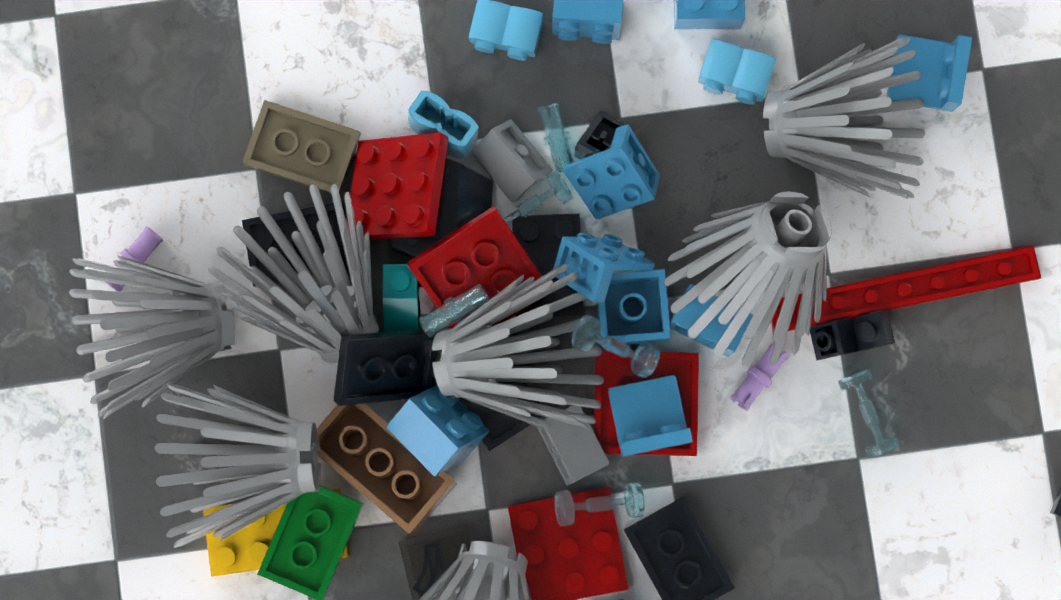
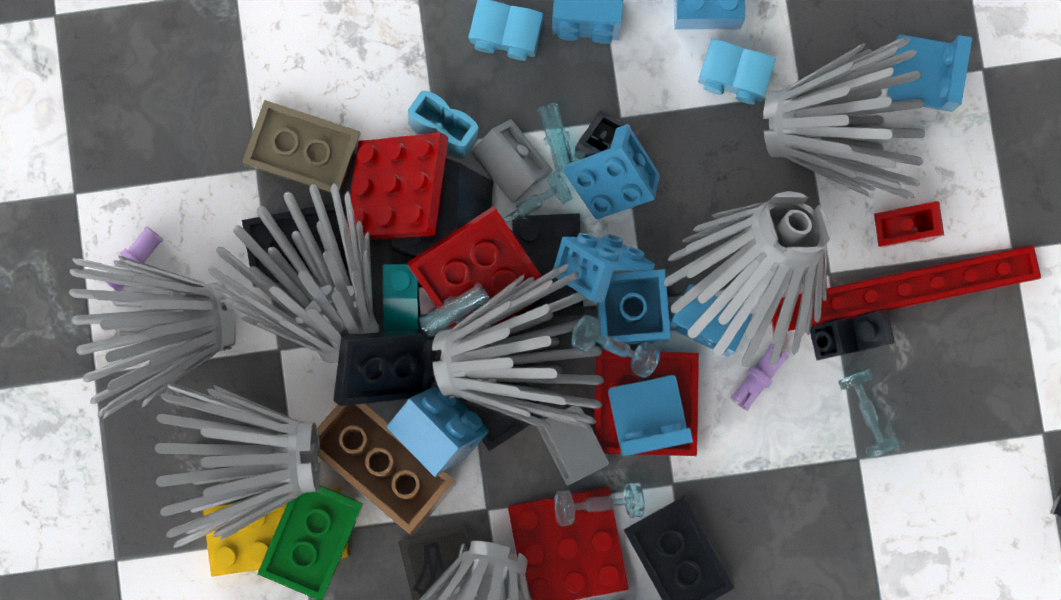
(909, 224): none -> red slope

